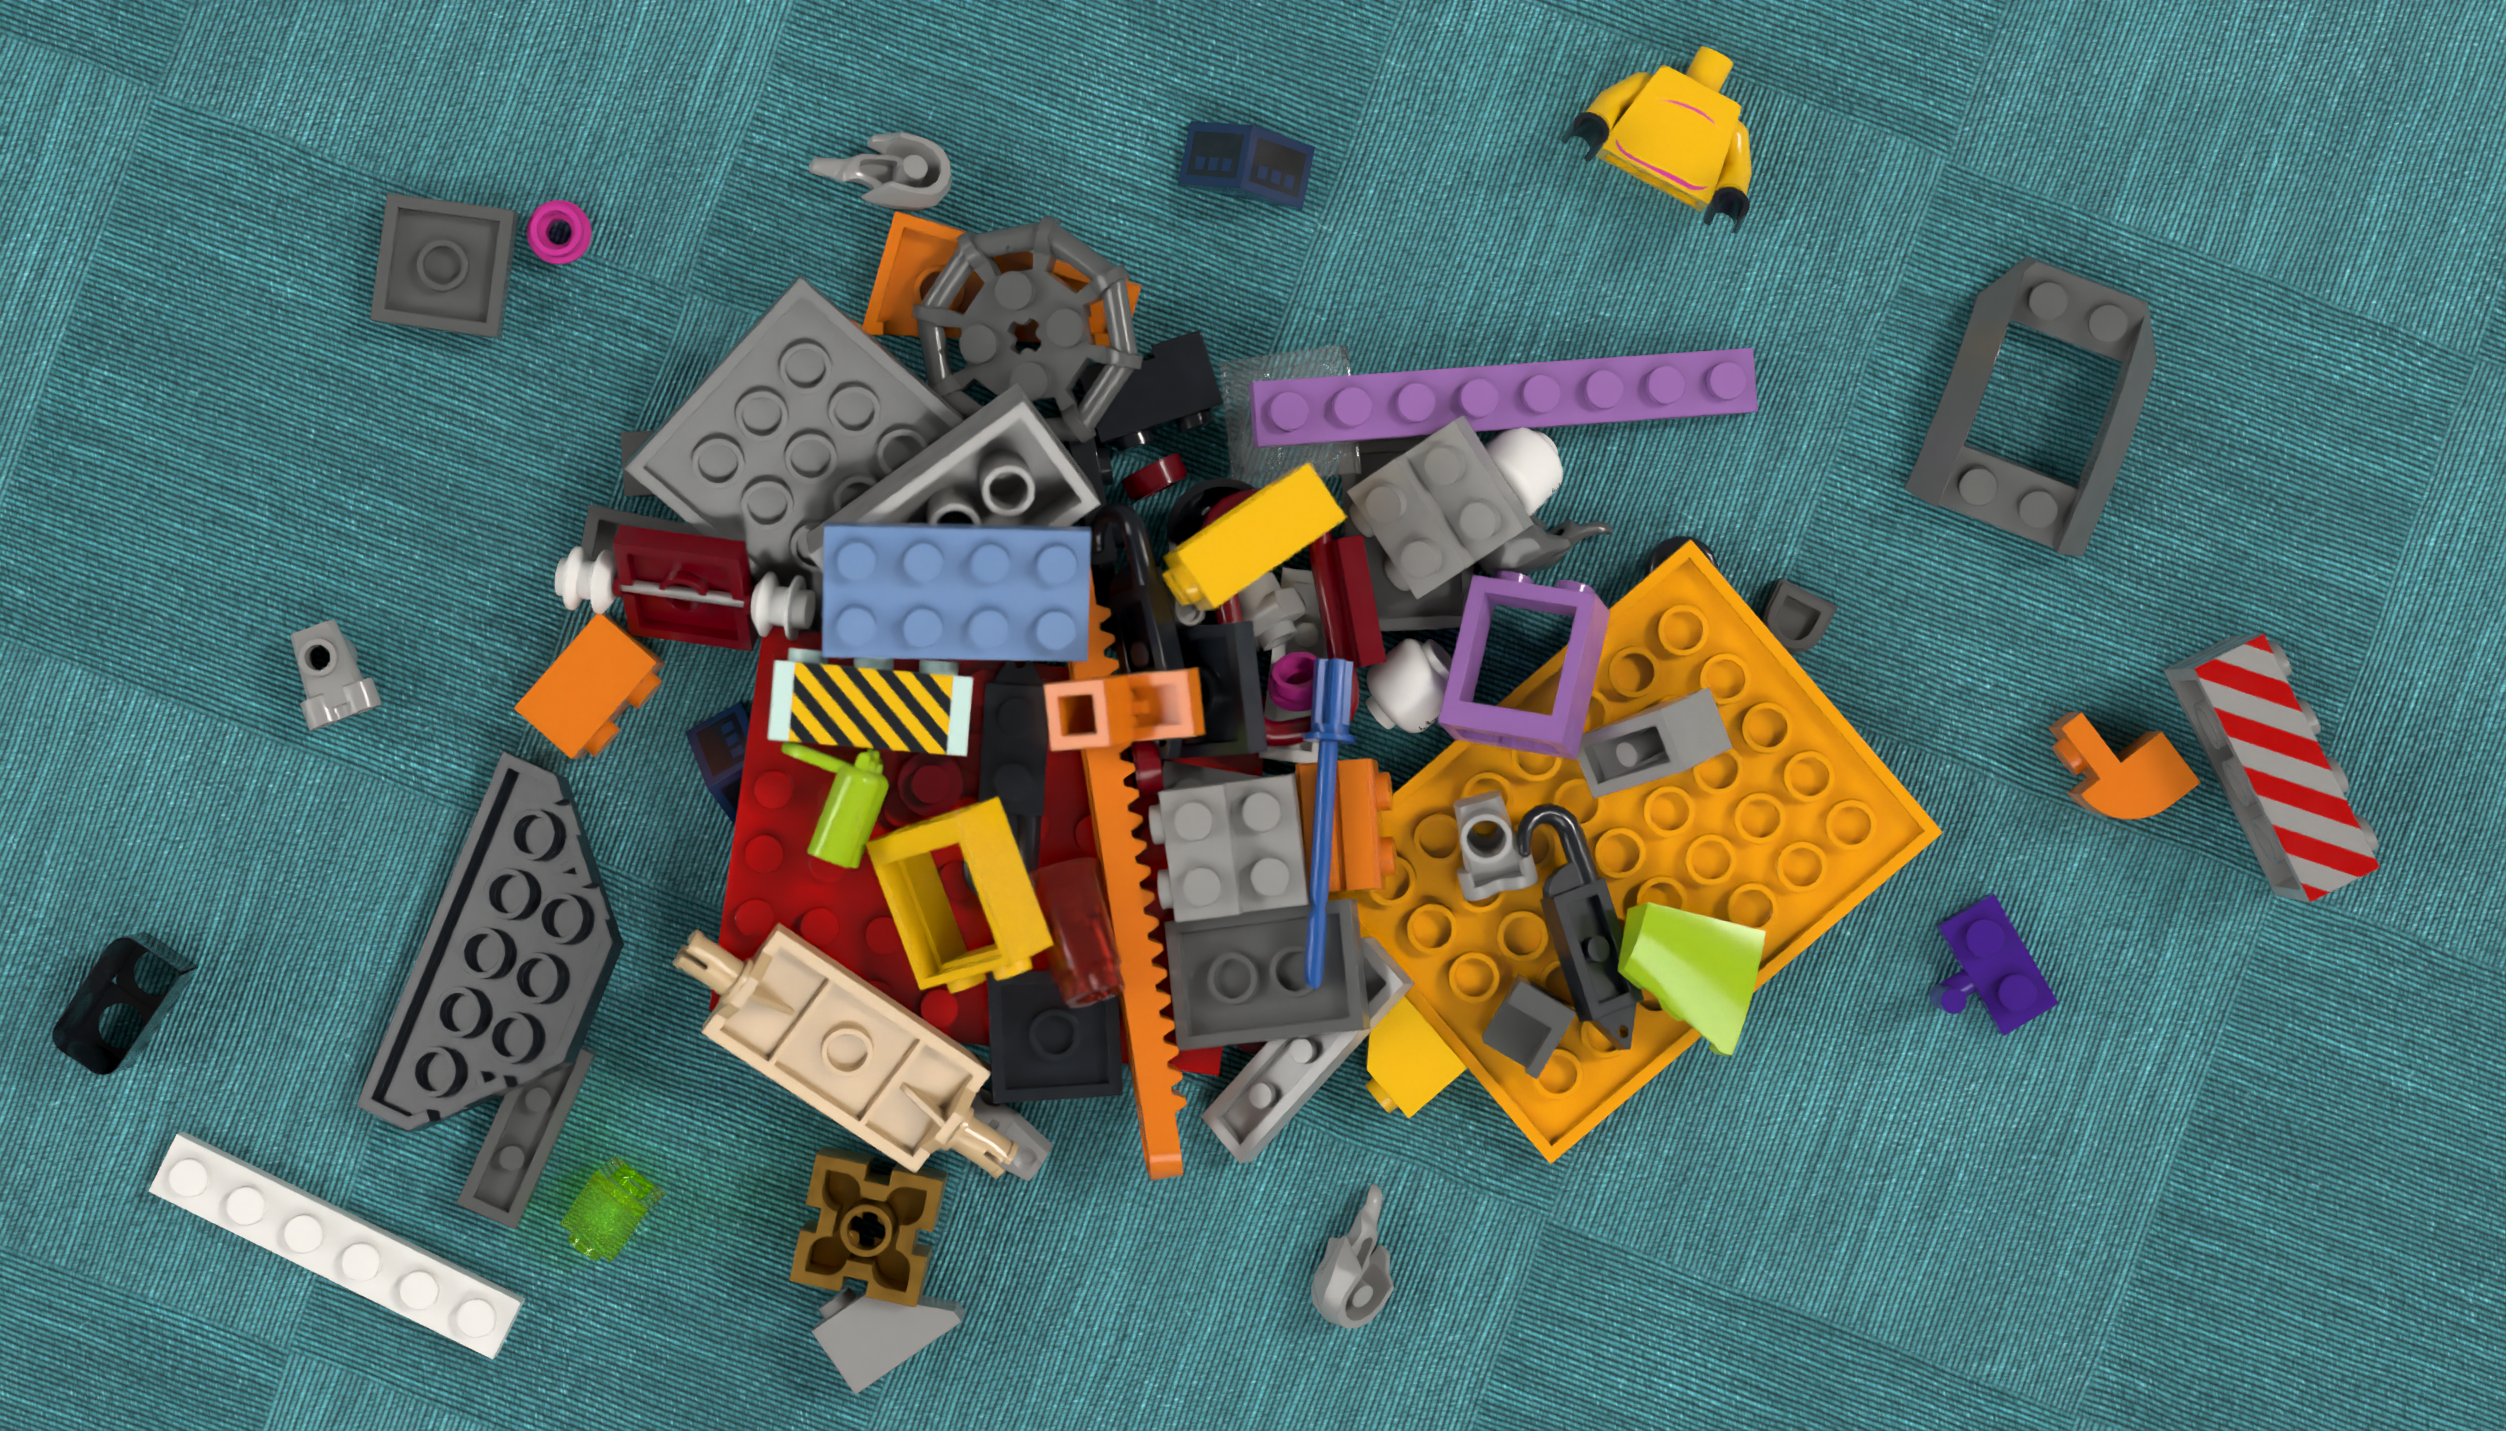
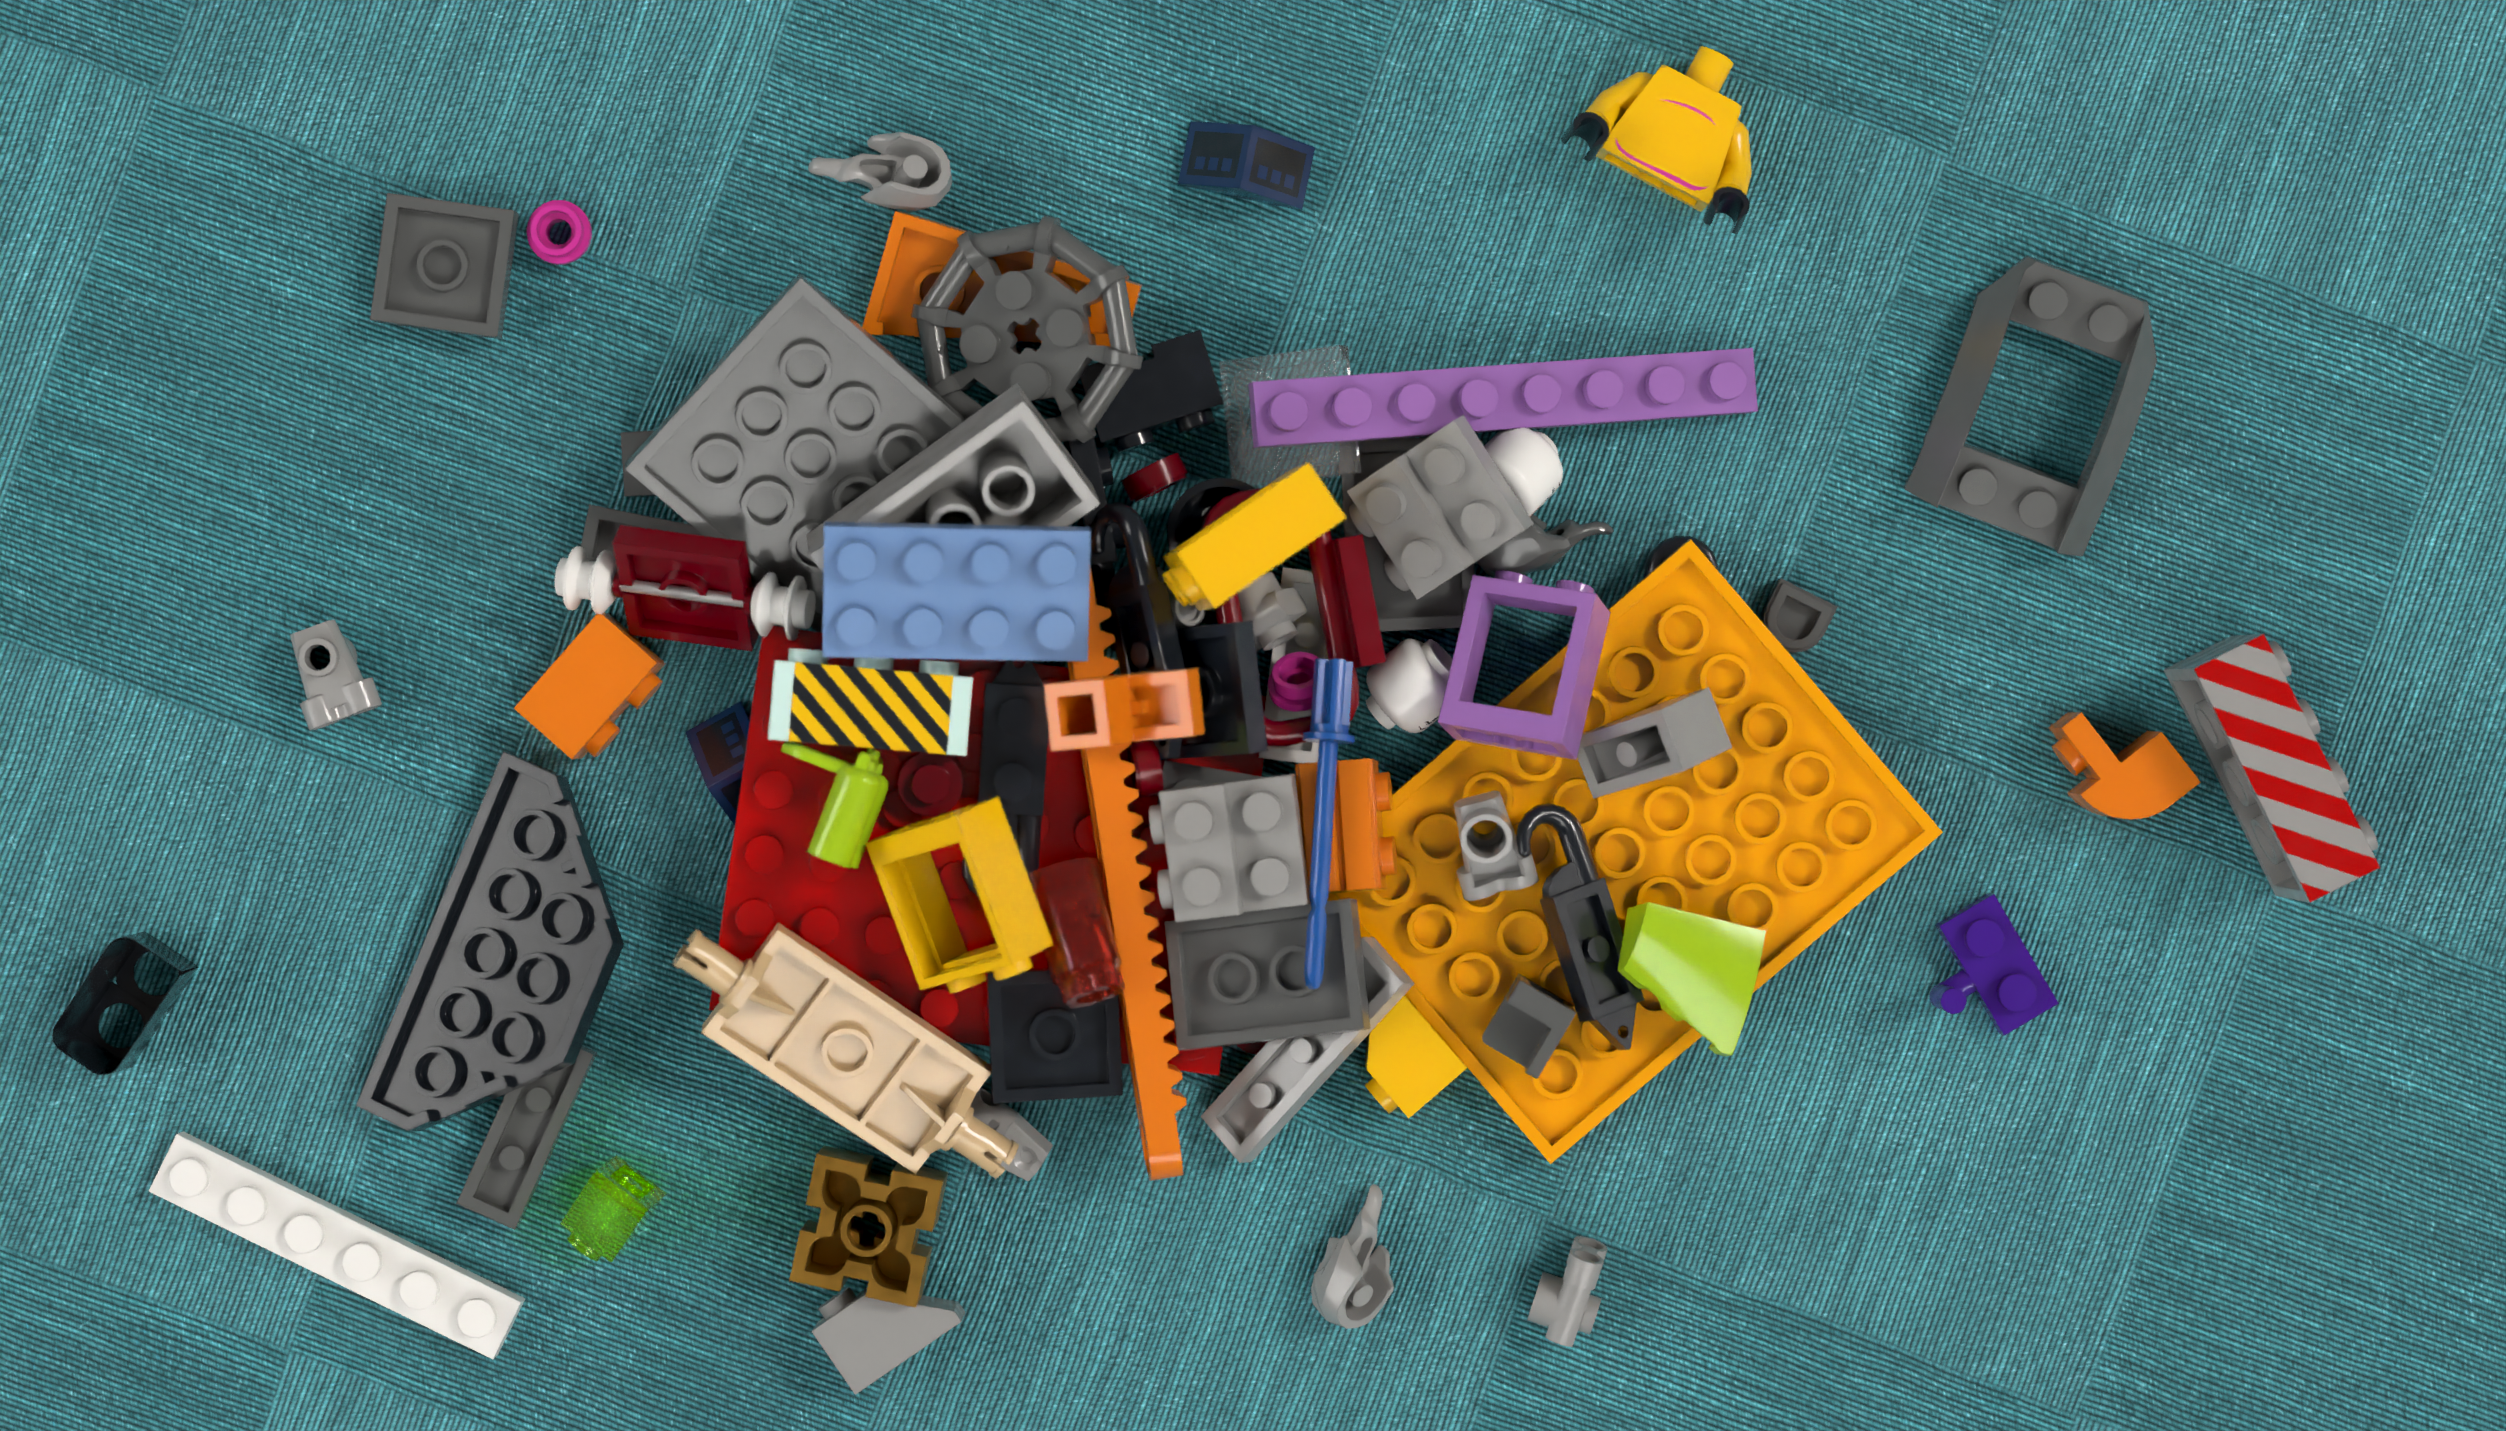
(1566, 1302): none -> light grey plate

